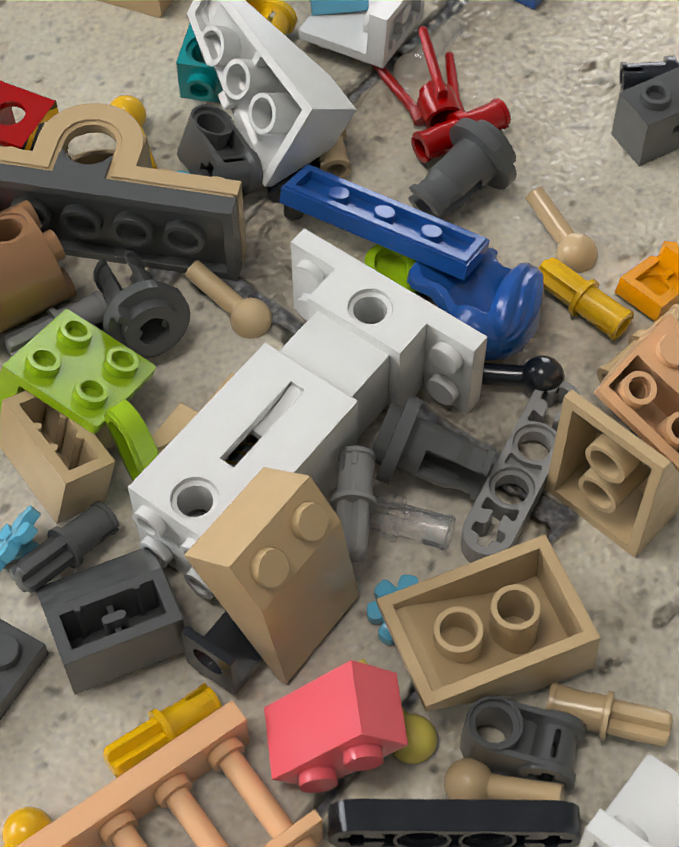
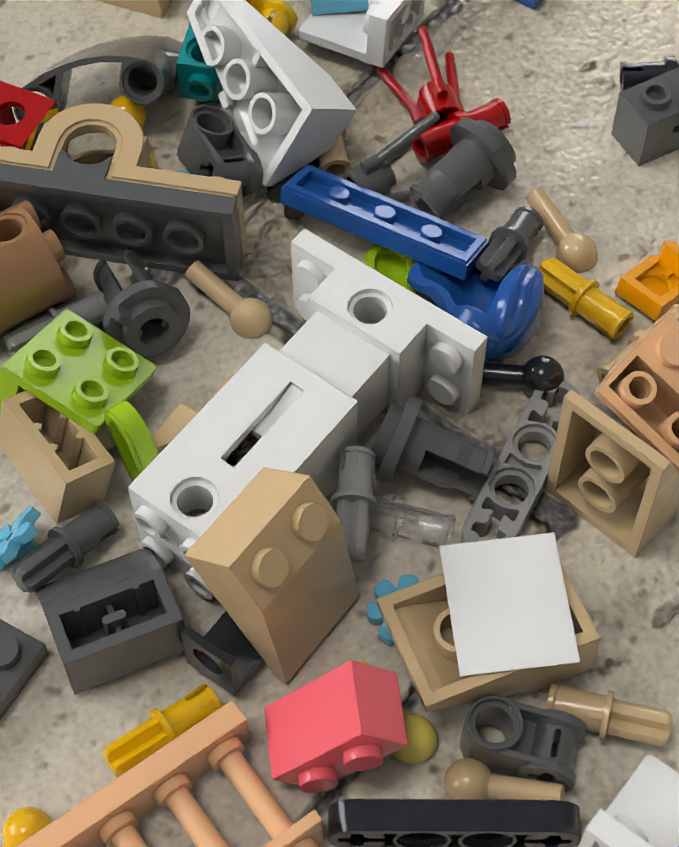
(145, 70): none -> dark grey panel
(377, 173): none -> dark grey plant
(508, 604): none -> white sticker
(509, 244): none -> dark grey axle

